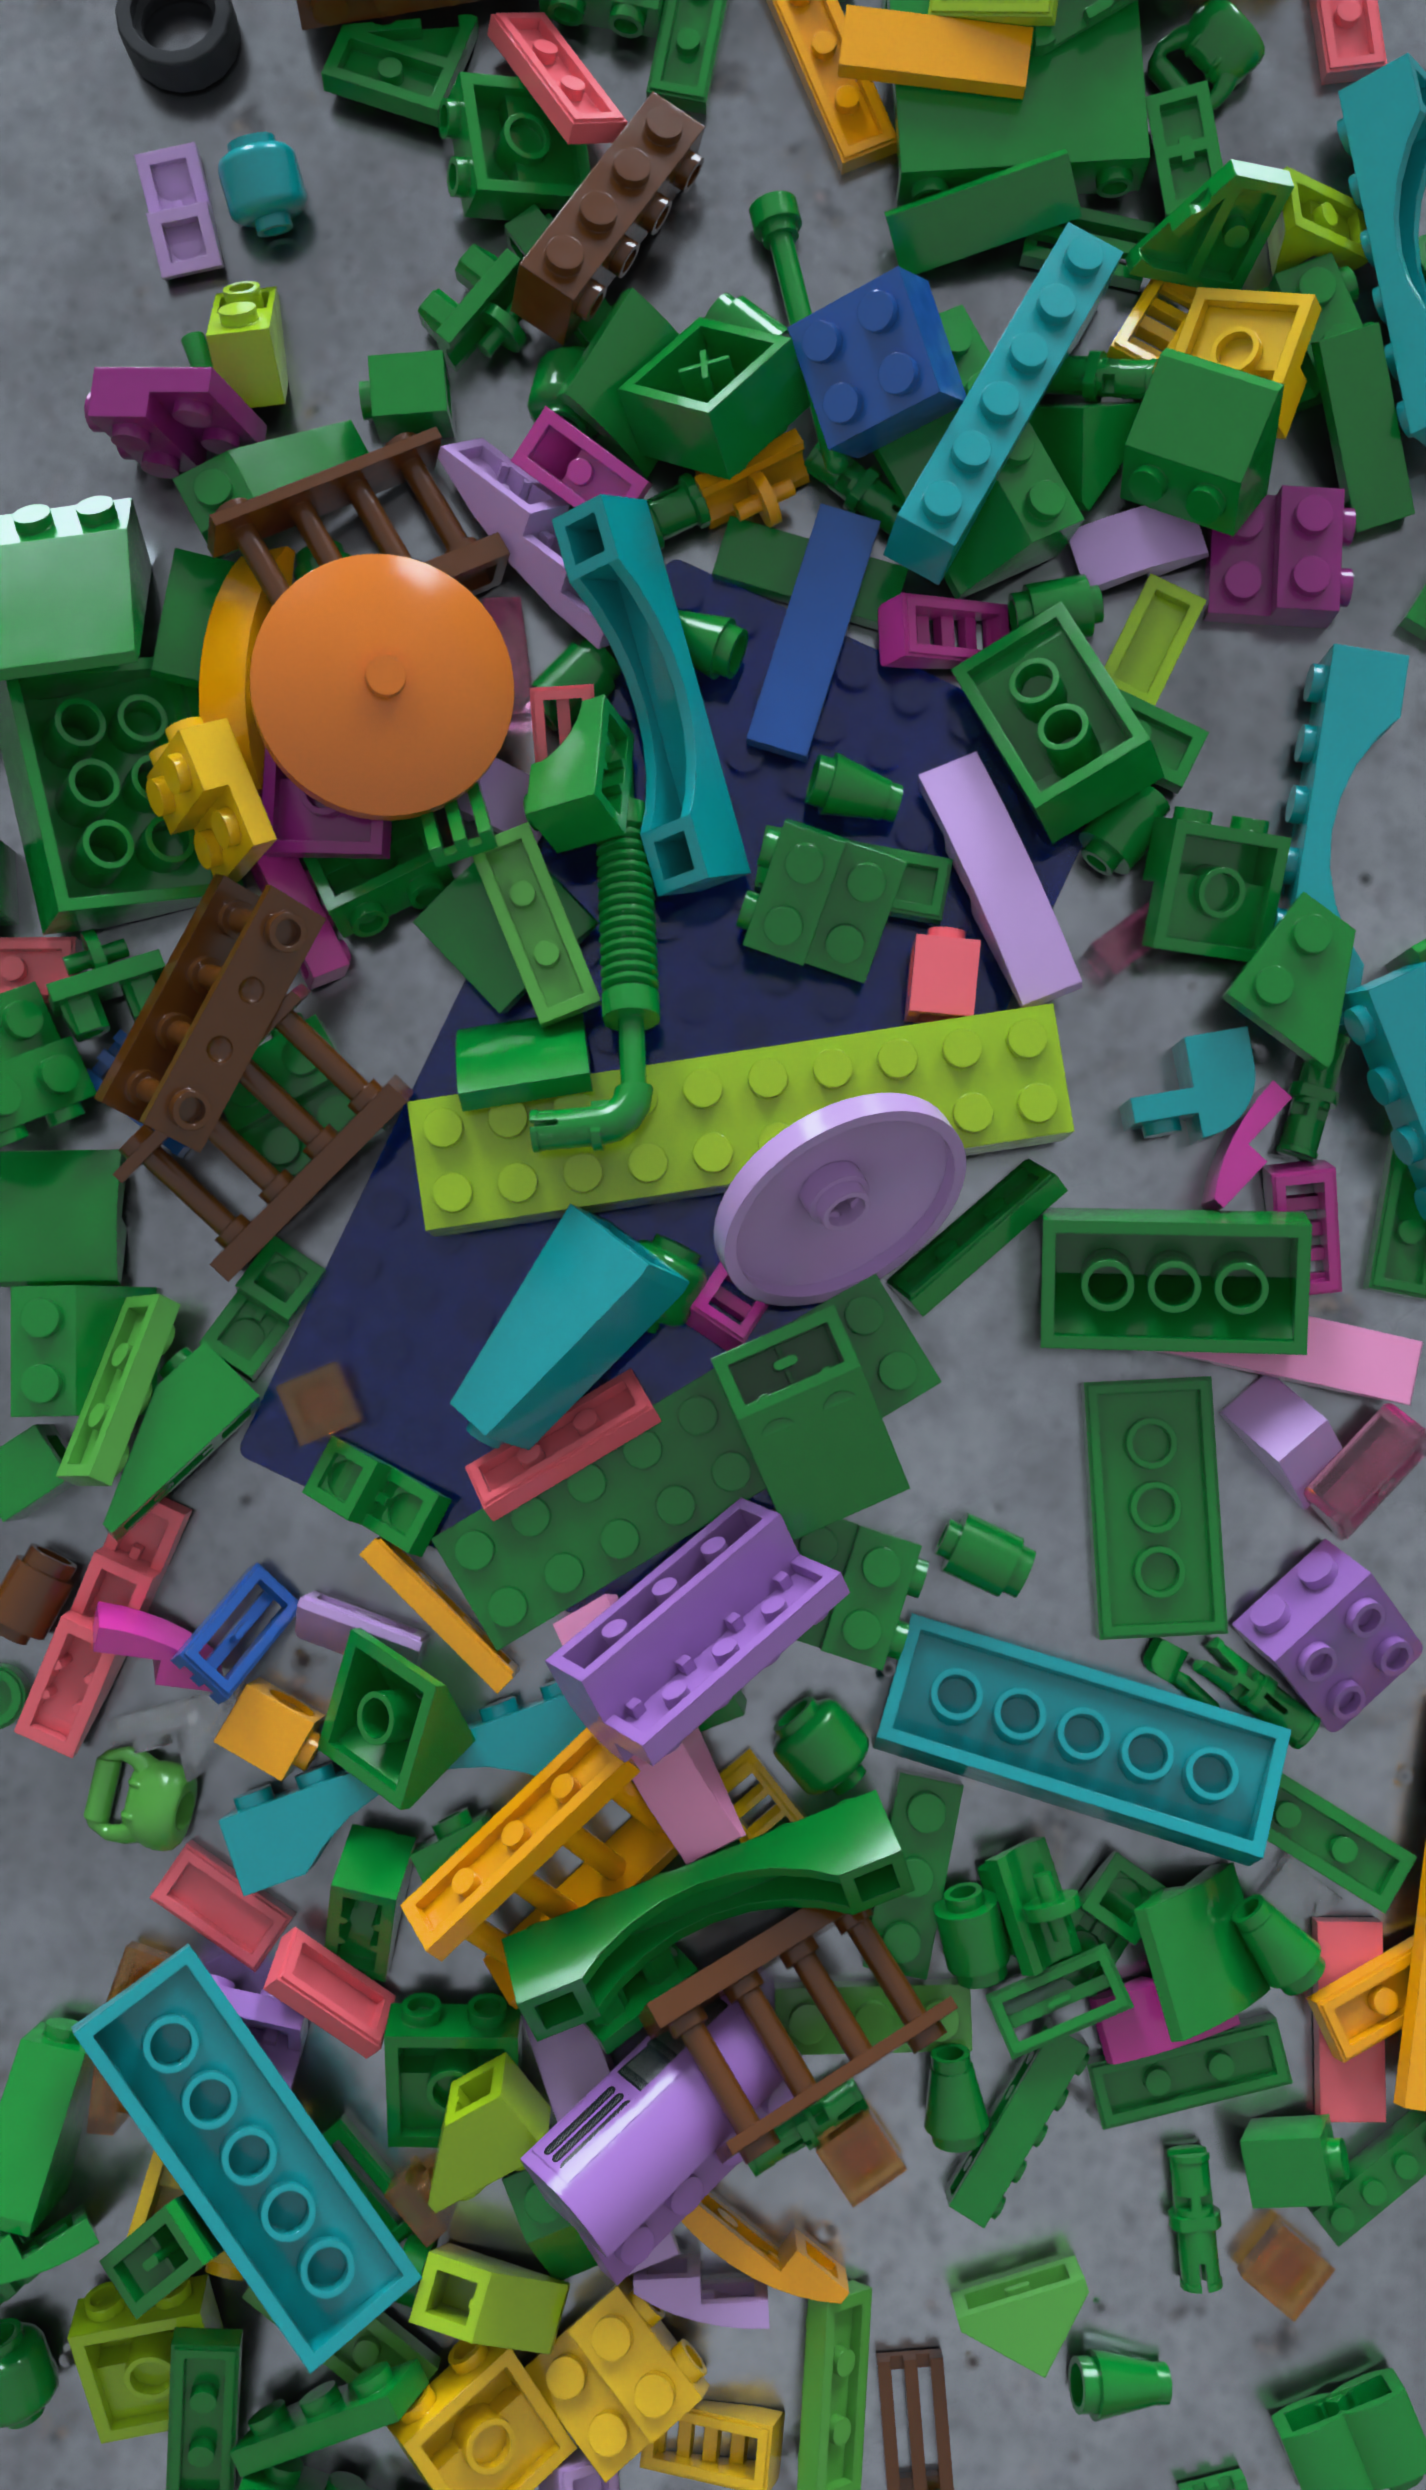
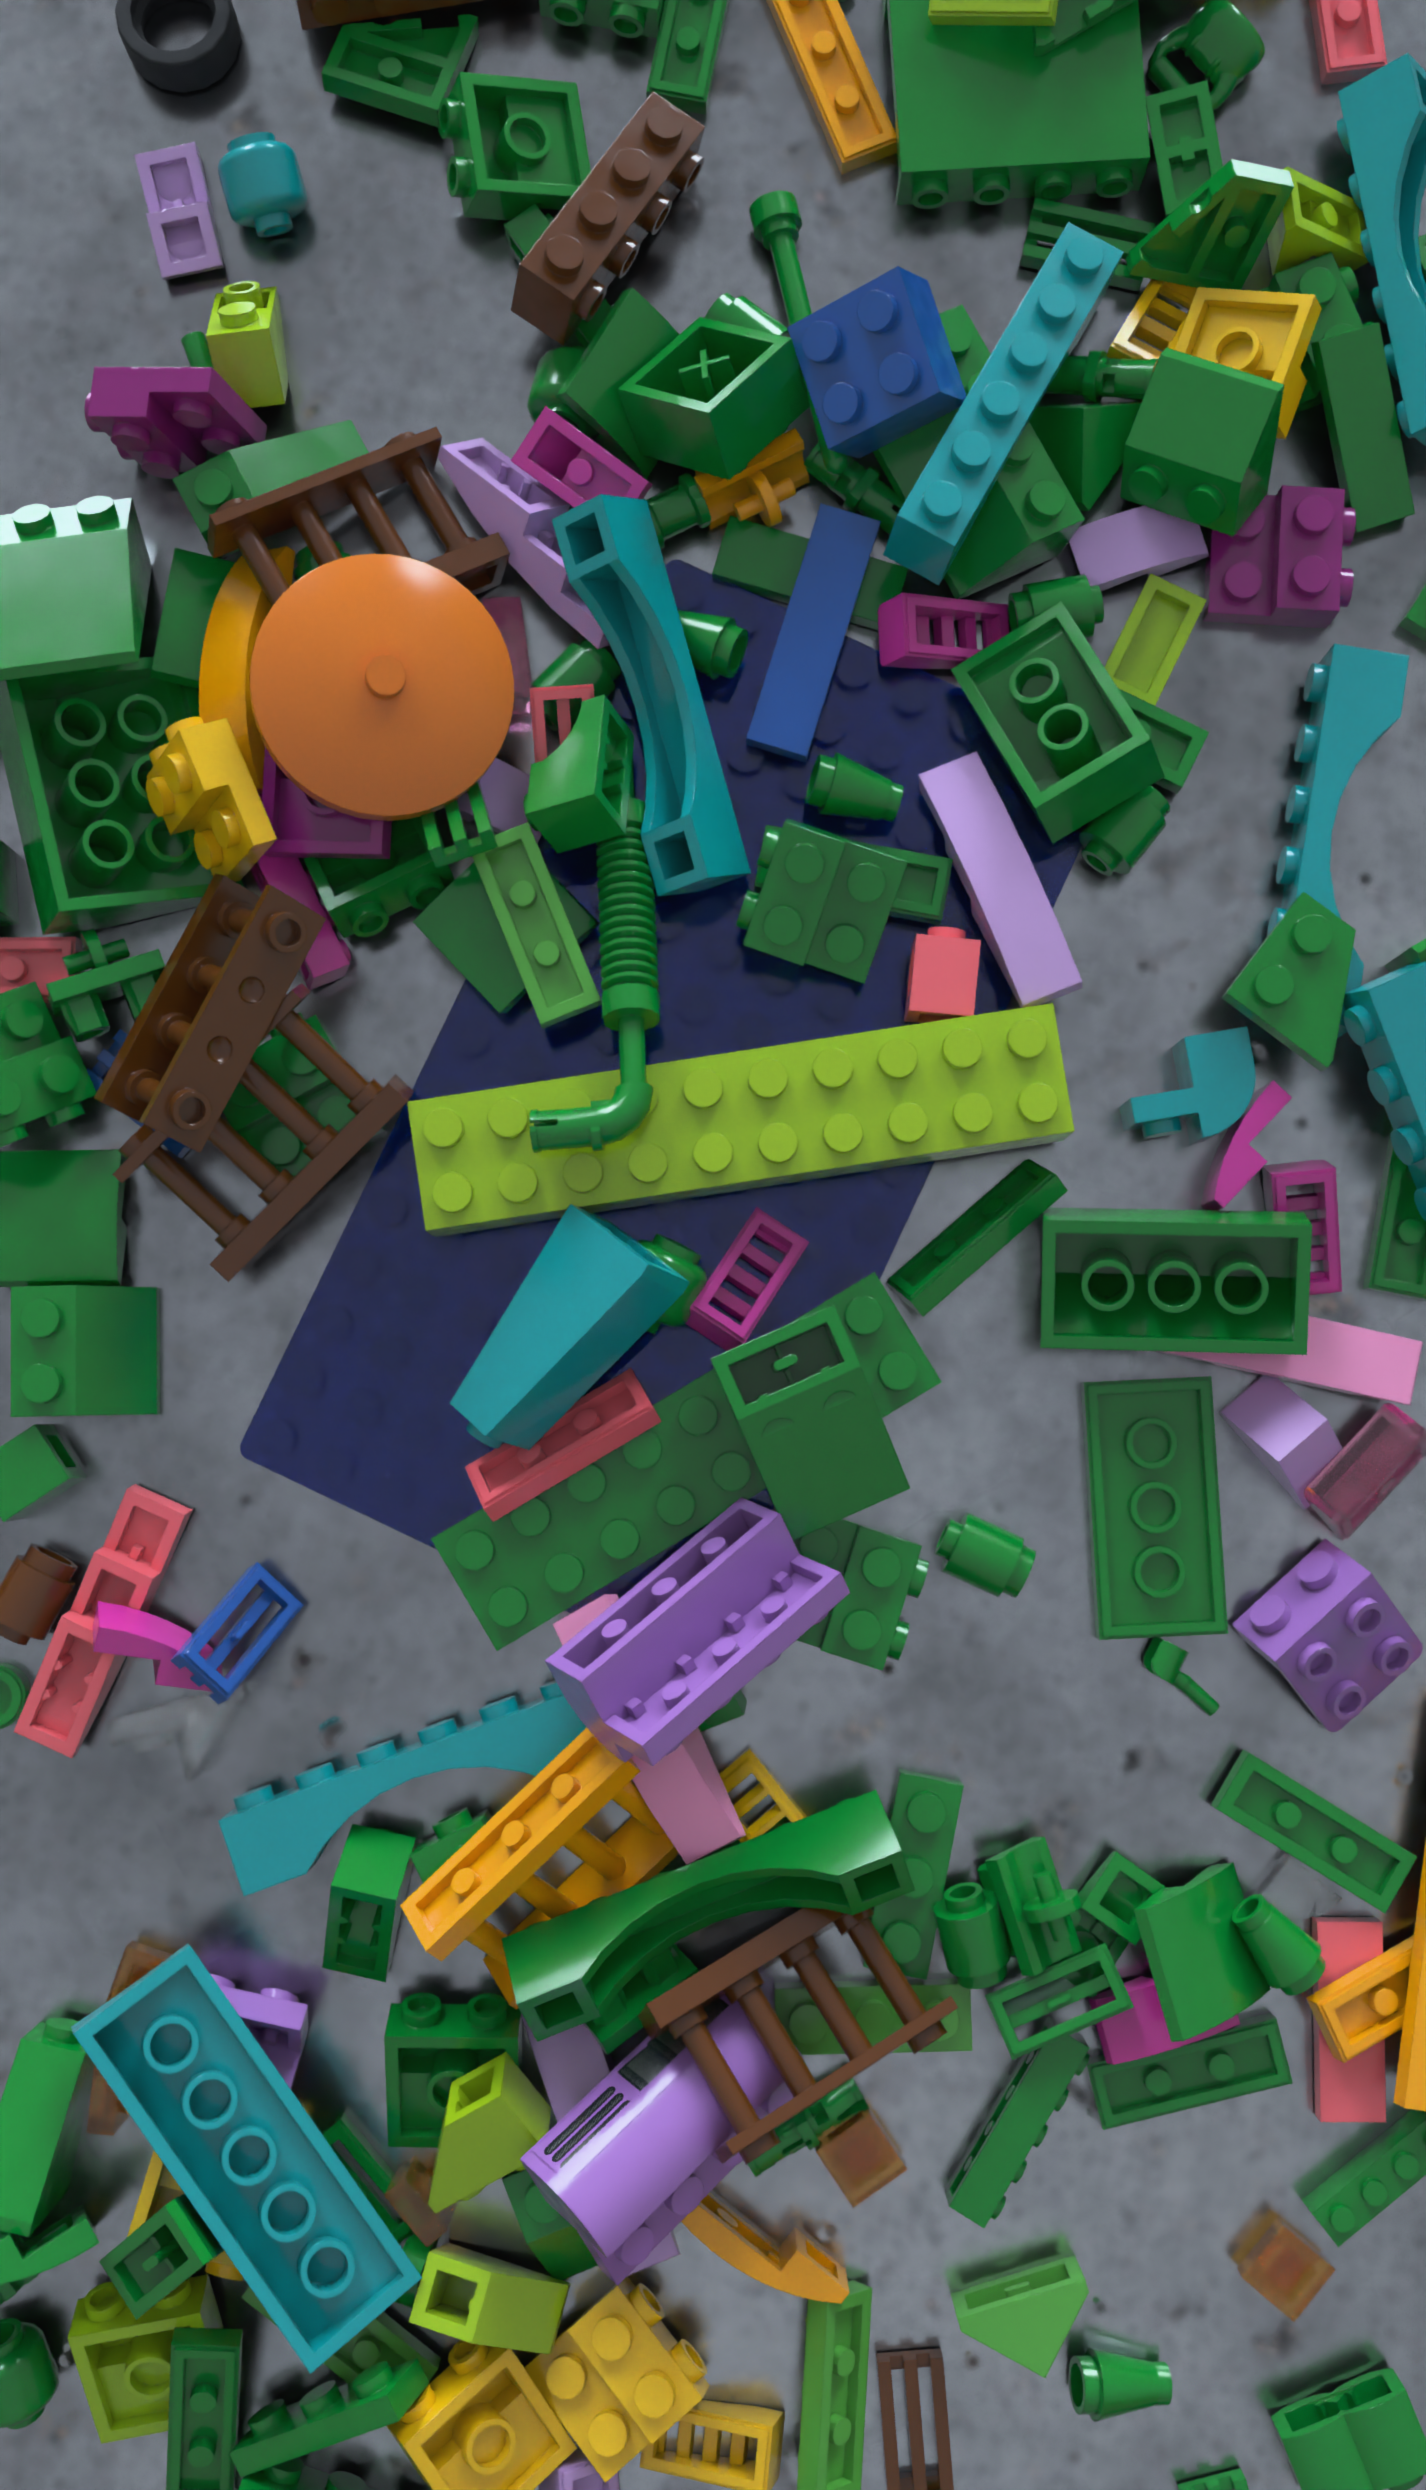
(119, 1391): bright green plate -> none
(156, 1804): bright green piece -> none
(184, 1424): green slope -> none
(210, 1900): coral tile -> none
(264, 1308): green slope -> none
(271, 1730): light orange brick -> none
(319, 1403): clear orange plate -> none
(329, 1622): lavender slope -> none
(329, 1992): coral tile -> none
(377, 1496): green slope -> none
(391, 1722): green slope -> none
(407, 394): green brick -> none
(440, 1612): light orange tile -> none
(484, 314): green hips -> none
(521, 1062): green slope -> none
(556, 77): coral tile -> none
(723, 2302): lavender slope -> none
(821, 1746): green head -> none
(839, 1198): lavender dish -> none
(935, 52): light orange tile -> none
(954, 2101): green cone -> none
(984, 213): green tile -> none
(1084, 1740): teal arch -> none
(1119, 946): clear pink piece -> none
(1194, 2218): green pin -> none
(1213, 884): green plate -> none
(1254, 1691): green pin -> none
(1293, 2161): green brick -> none
(1310, 1105): green pin -> none

